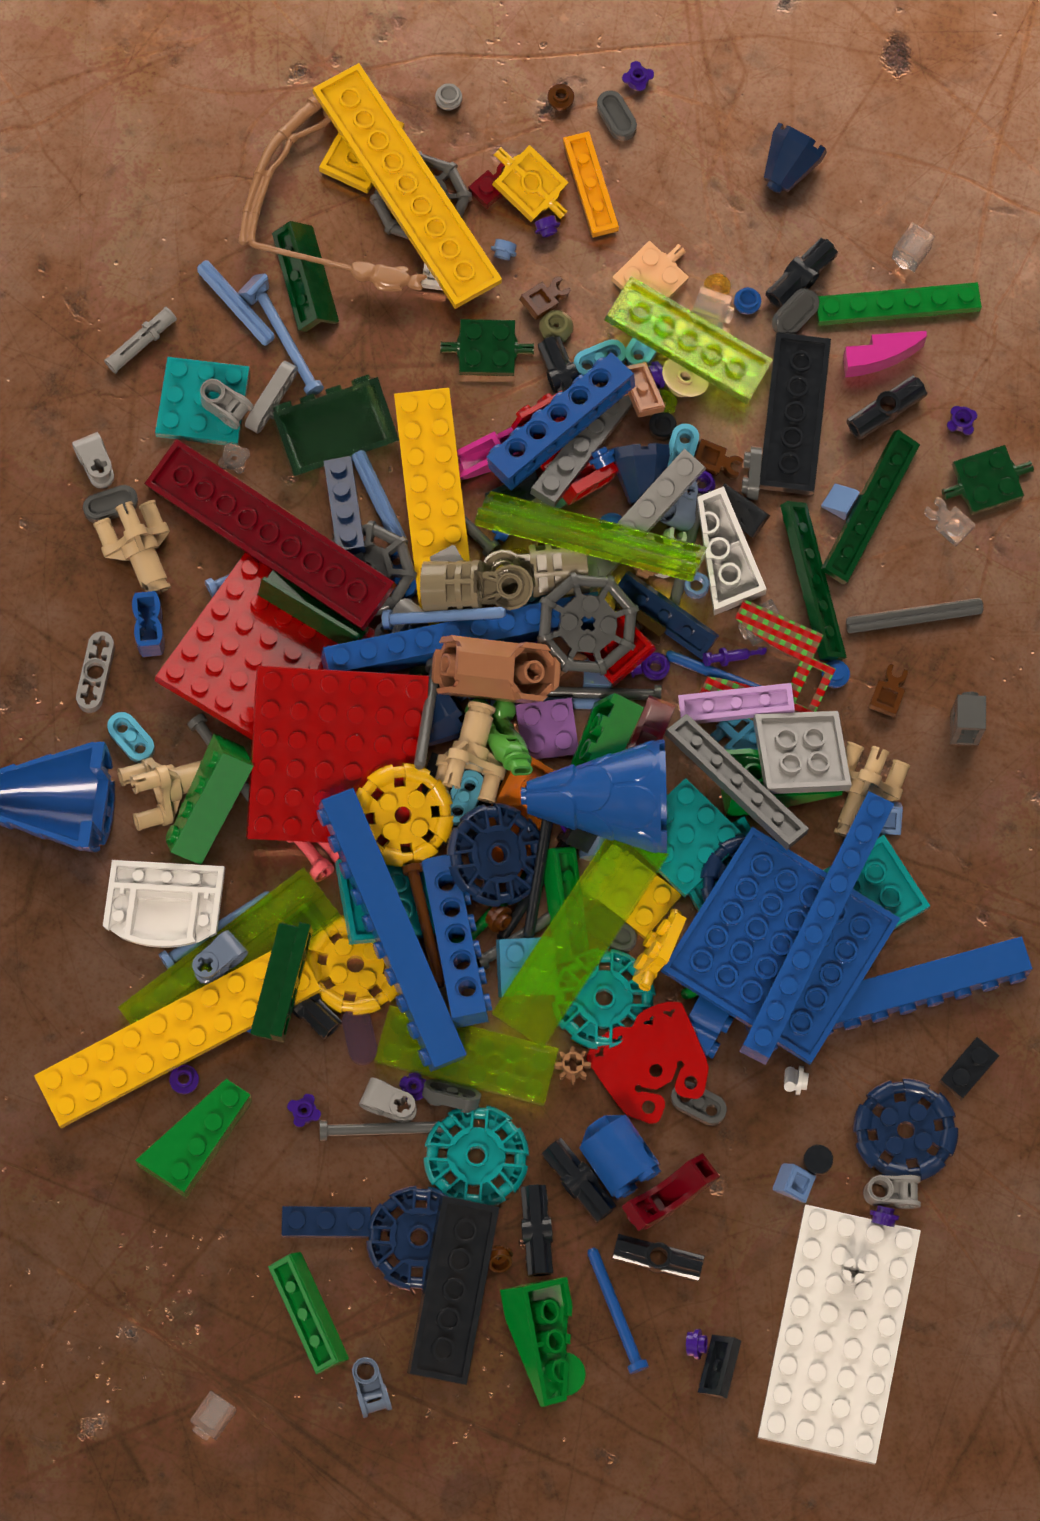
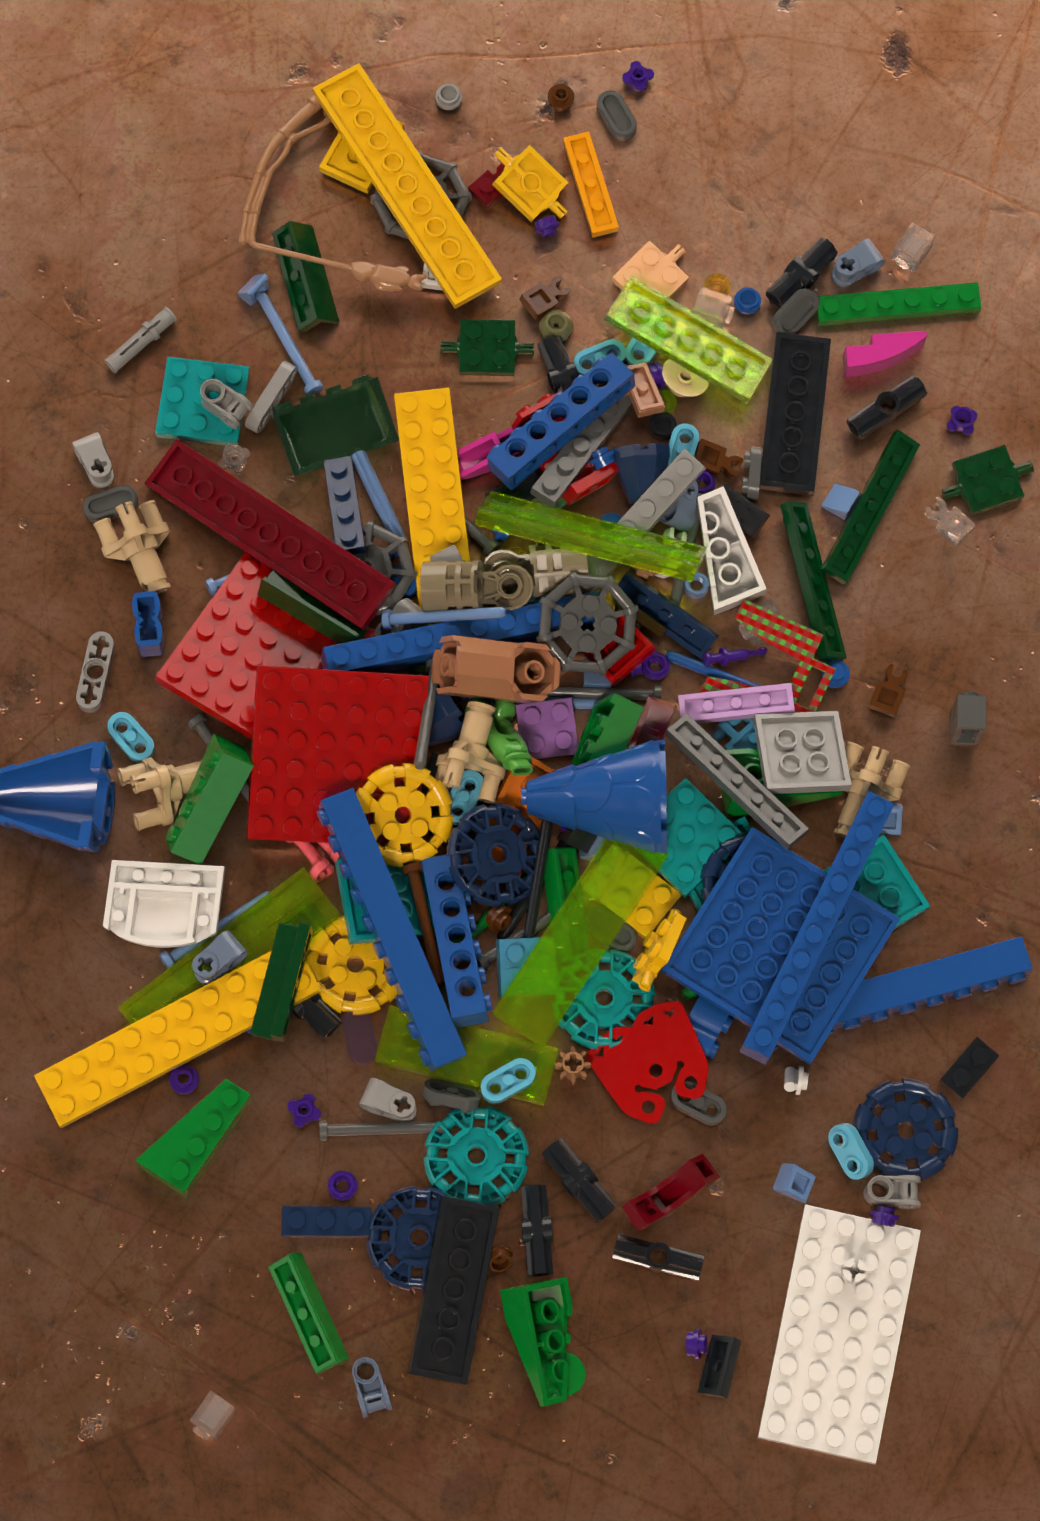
(235, 302): medium blue axle -> none
(339, 1177): none -> dark purple plate
(413, 1078): dark purple plate -> none
(504, 249): medium blue plate -> none
(507, 1080): none -> medium azure plate
(618, 1154): blue cylinder -> none
(630, 1347): blue bar -> none
(790, 158): dark blue cone -> none
(818, 1159): black tile -> none
(851, 1150): none -> medium azure plate
(857, 263): none -> sand blue piece
(914, 615): dark grey axle -> none

